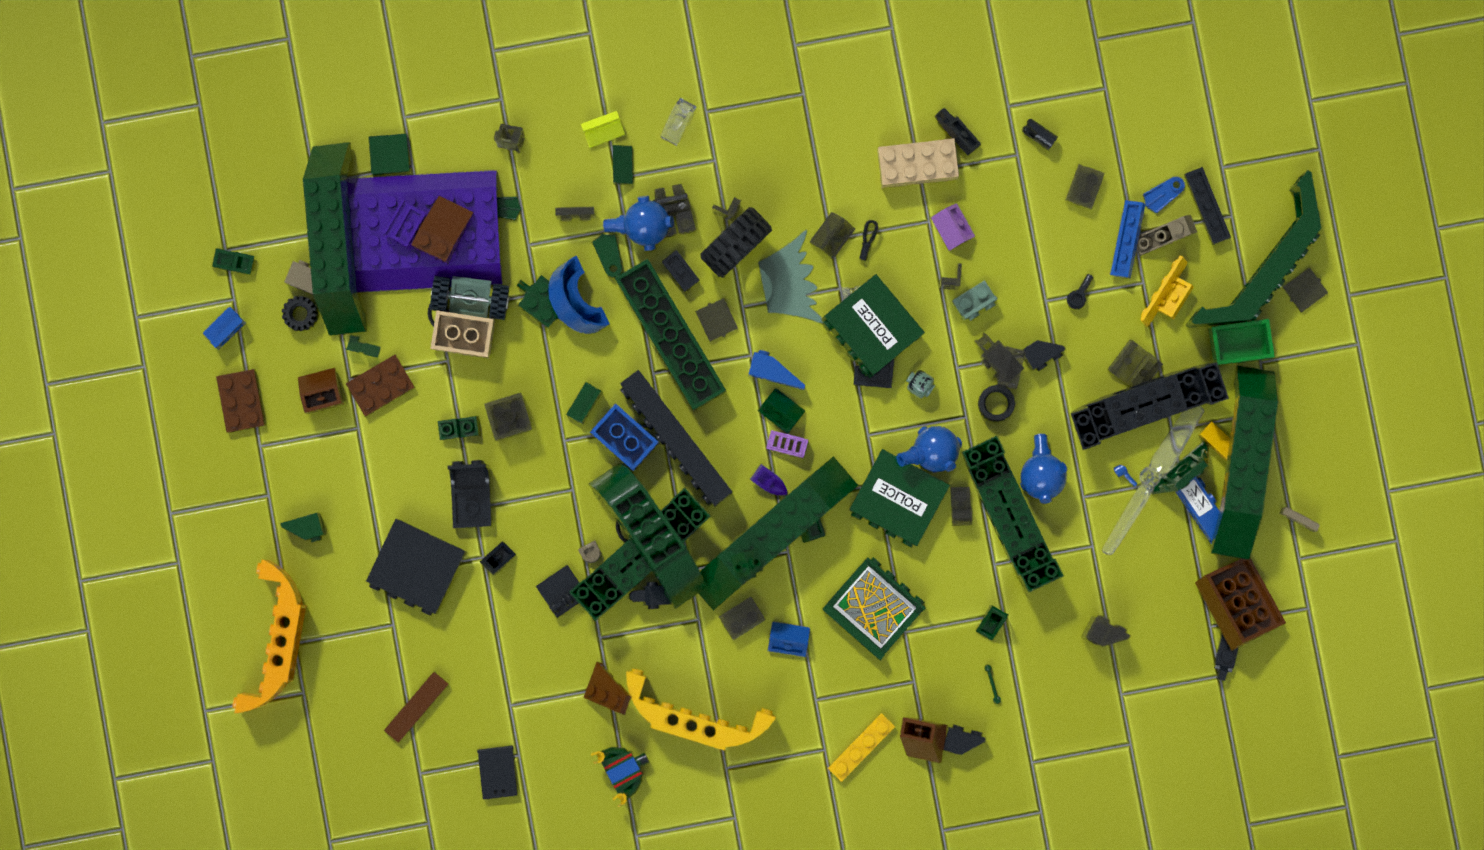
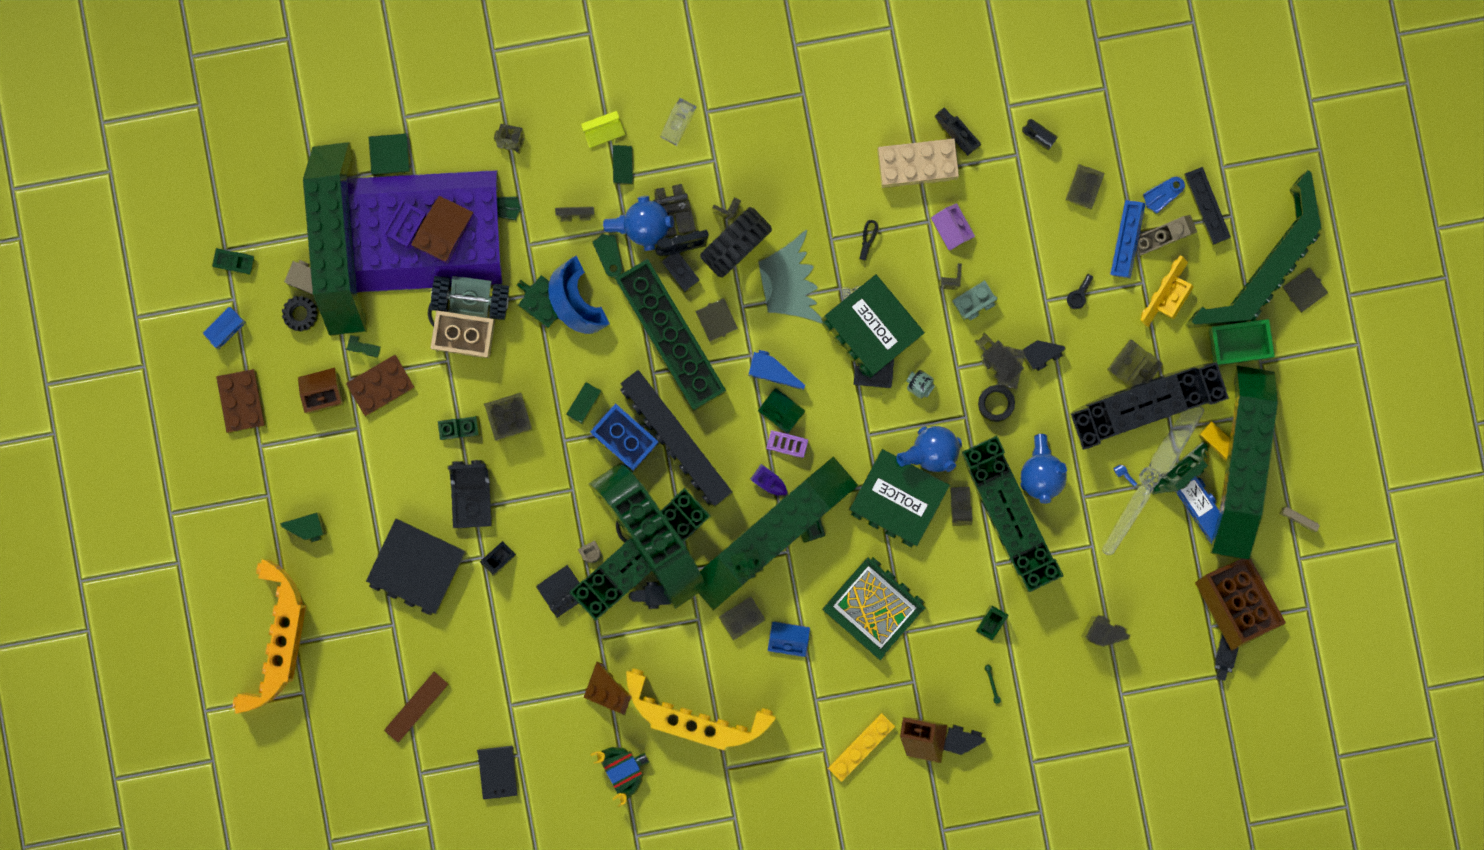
(682, 243): none -> black hinge
(832, 235): clear smoke panel -> none

